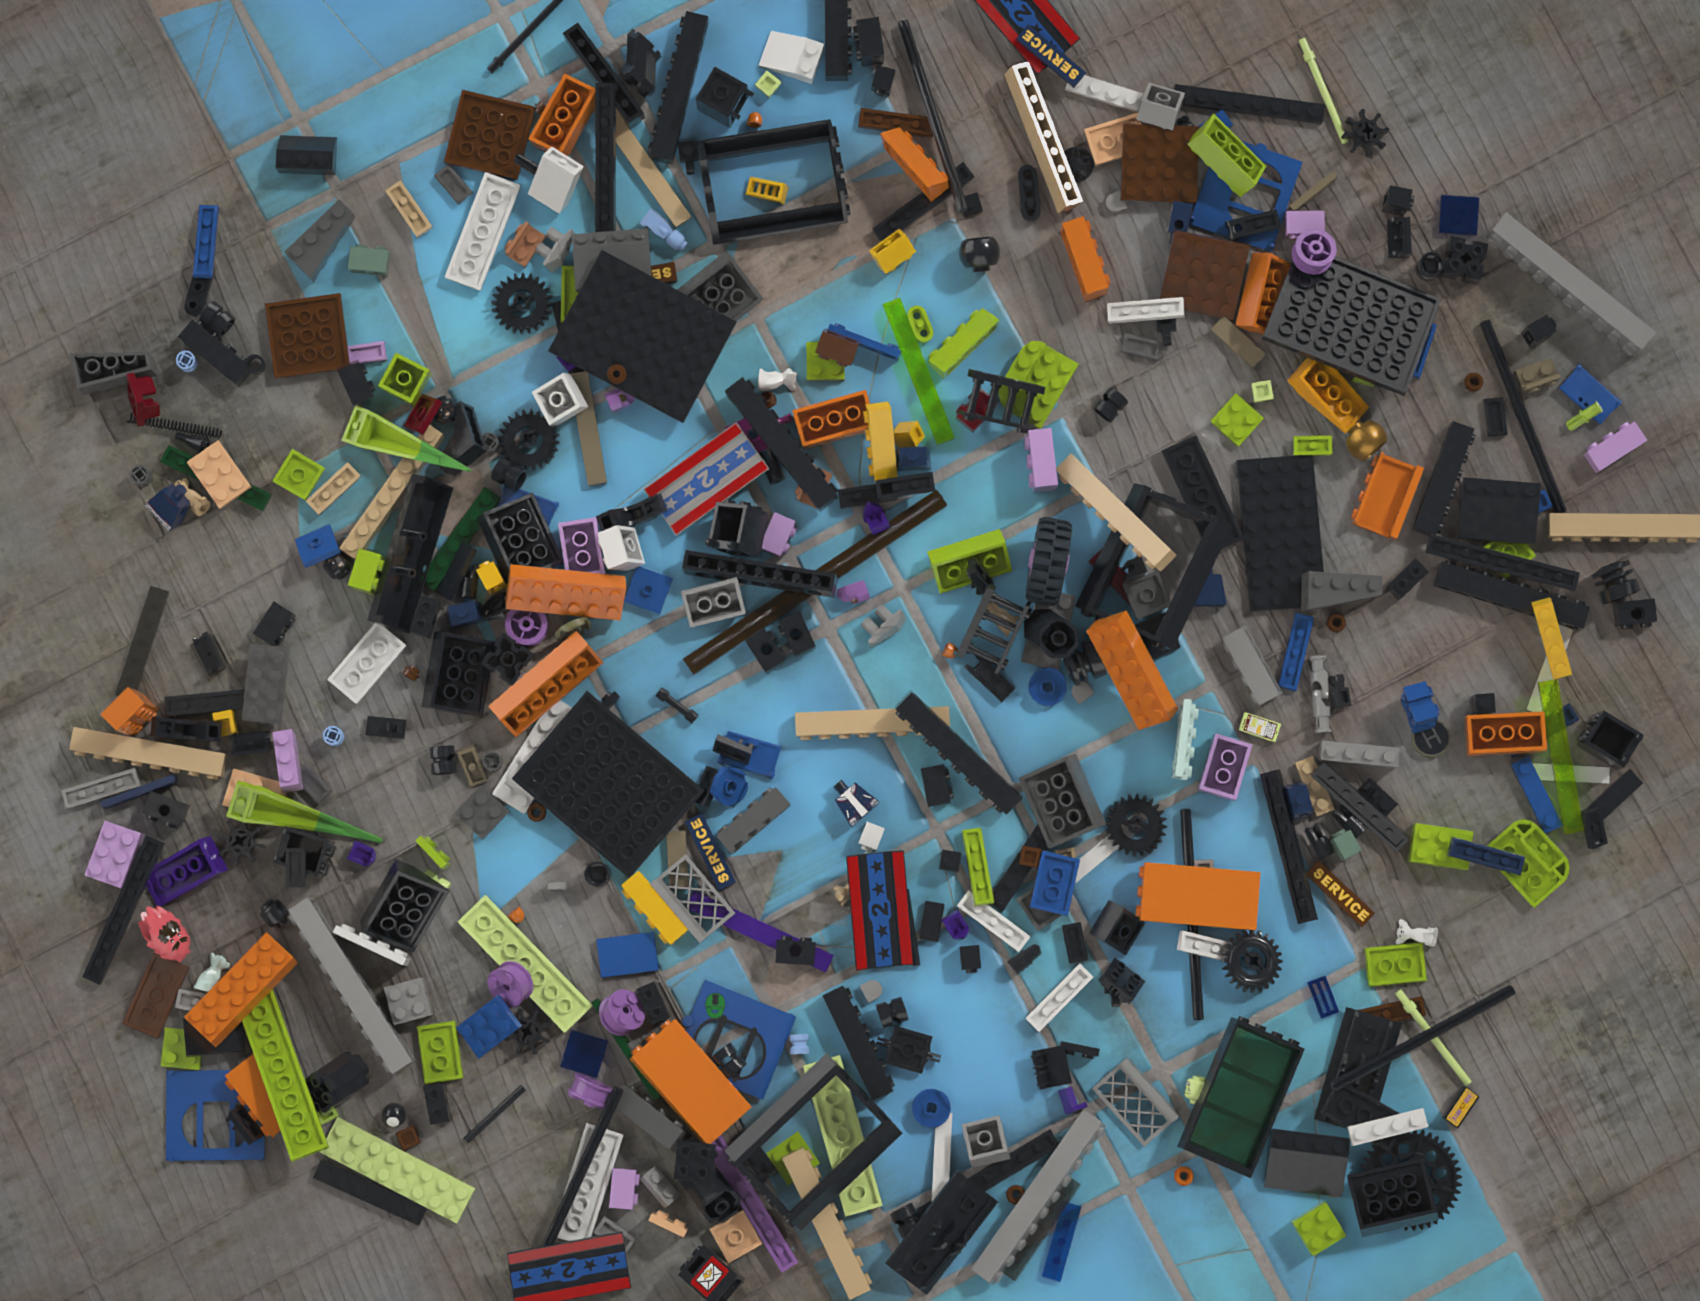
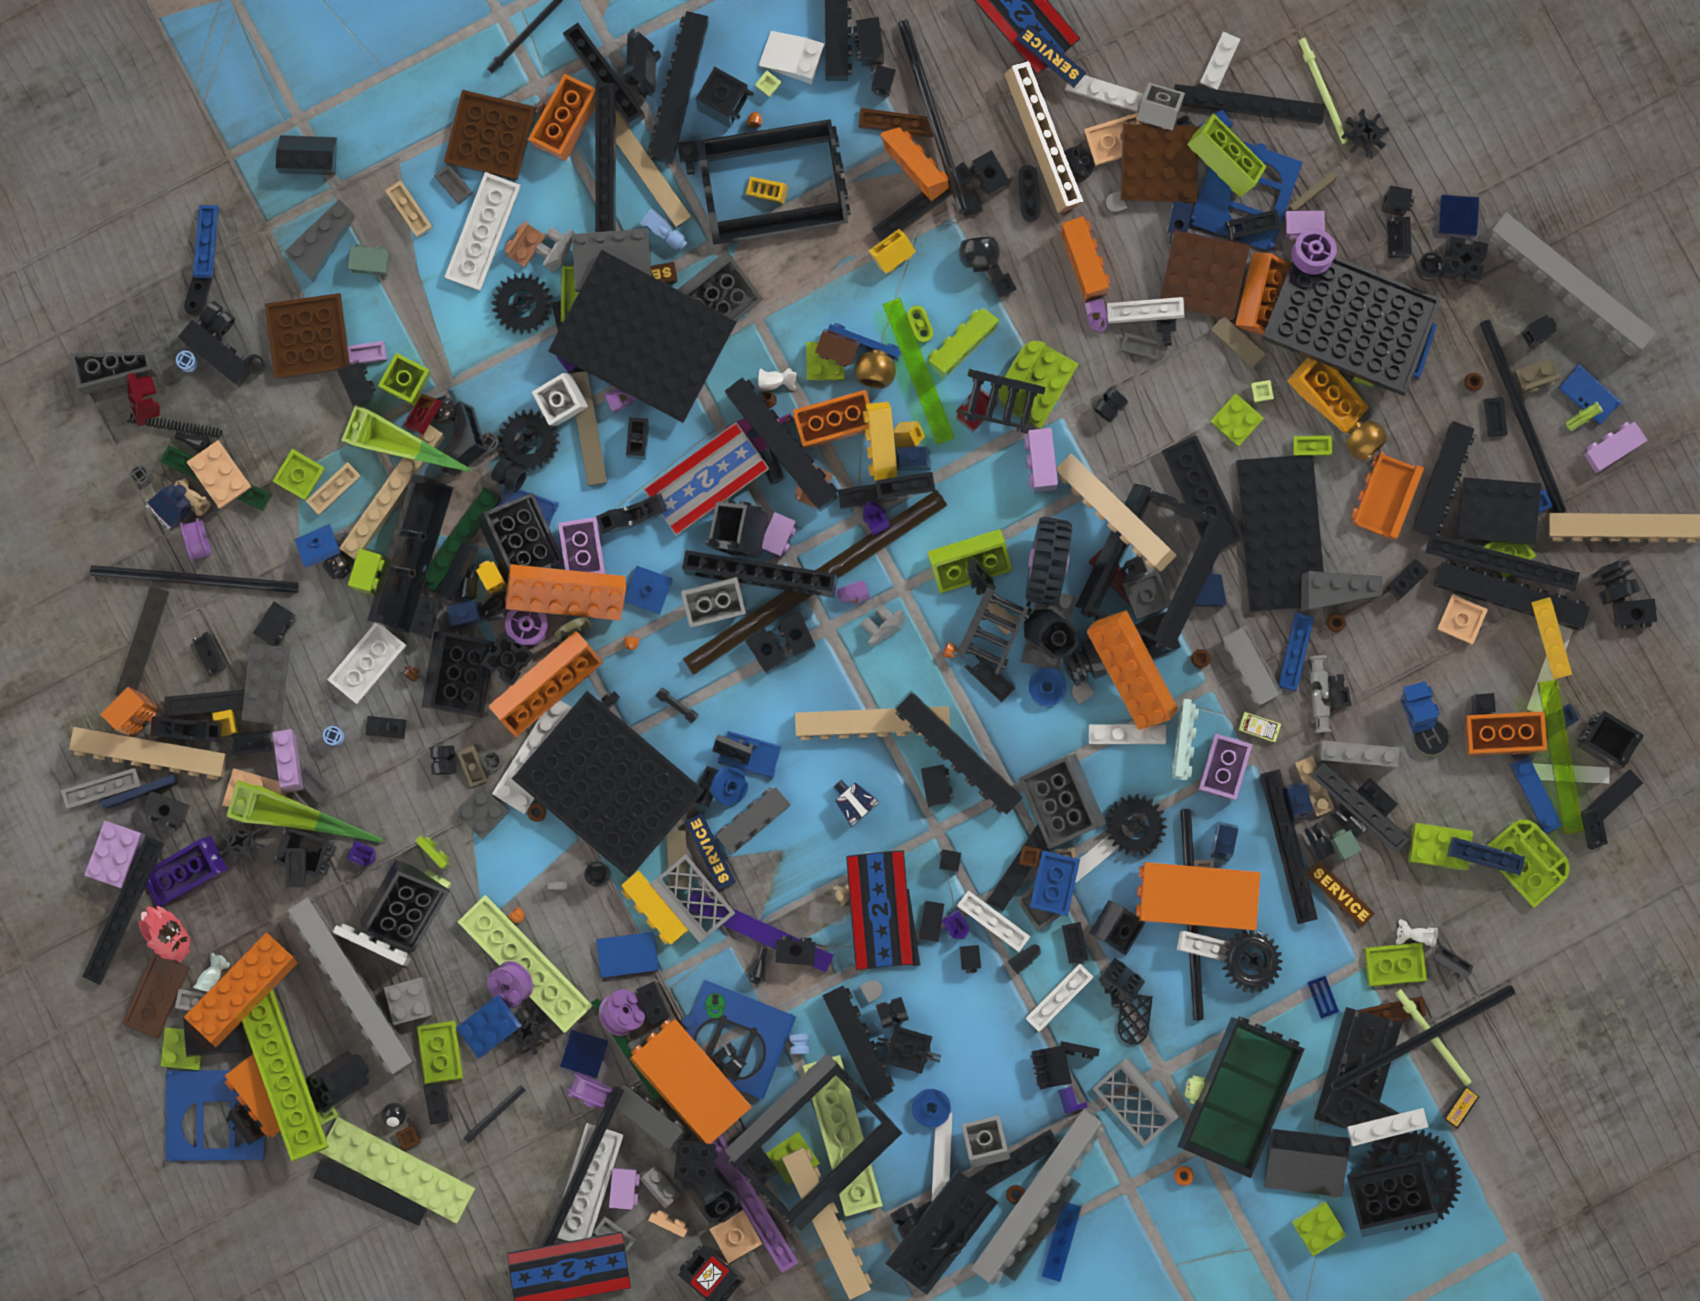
(194, 540): none -> medium lavender wheel
(197, 579): none -> black axle
(274, 913): black head -> none
(553, 178): white piece -> none
(620, 548): white brick -> none
(621, 378): reddish brown plate -> none
(631, 643): none -> orange hinge
(637, 438): none -> black brick
(757, 971): none -> black cone
(871, 837): white brick -> none
(875, 369): none -> pearl gold wheel
(977, 867): lime tile -> none
(985, 163): none -> black brick
(1002, 283): none -> black plate
(1096, 315): none -> medium lavender rock
(1120, 1021): none -> black window
(1126, 734): none -> white plate
(1200, 658): none -> reddish brown plate
(1220, 61): none -> white plate
(1224, 841): none -> dark blue torso
(1453, 962): none -> black plate
(1462, 619): none -> light nougat plate

